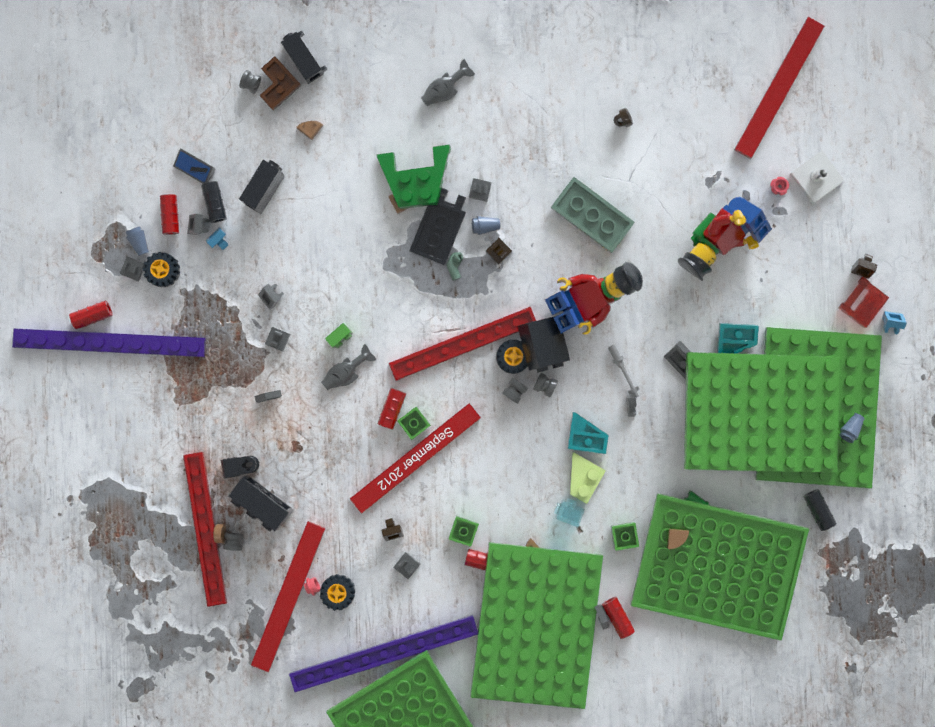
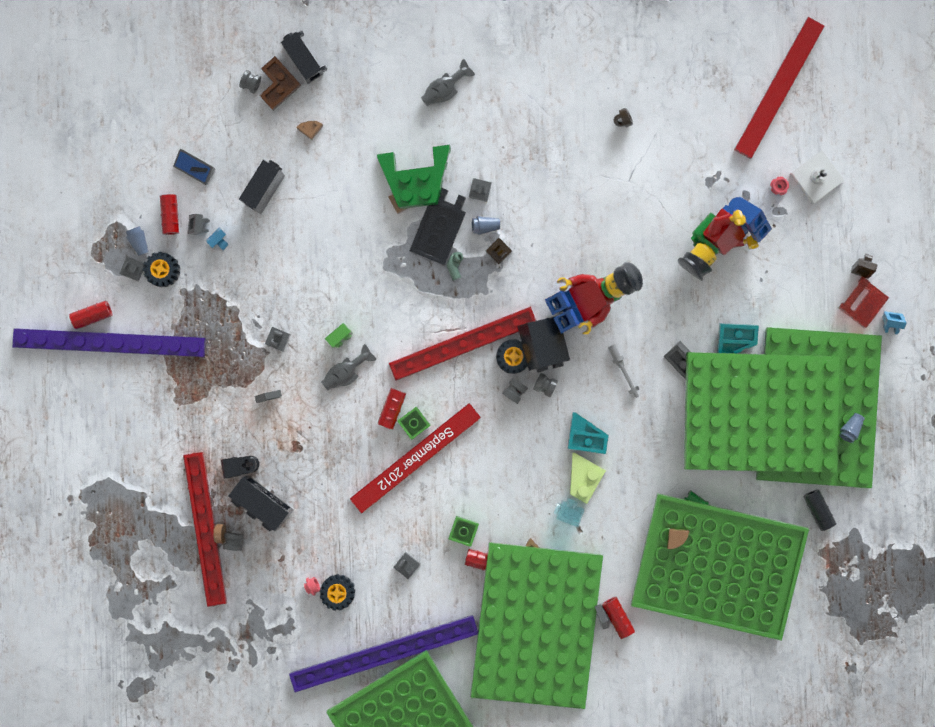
(214, 202): black axle -> none
(269, 296): dark grey tile -> none
(288, 596): red tile -> none
(392, 532): dark brown tile -> none
(592, 214): sand green plate -> none
(624, 536): bright green piece -> none
(631, 404): dark grey tile -> none

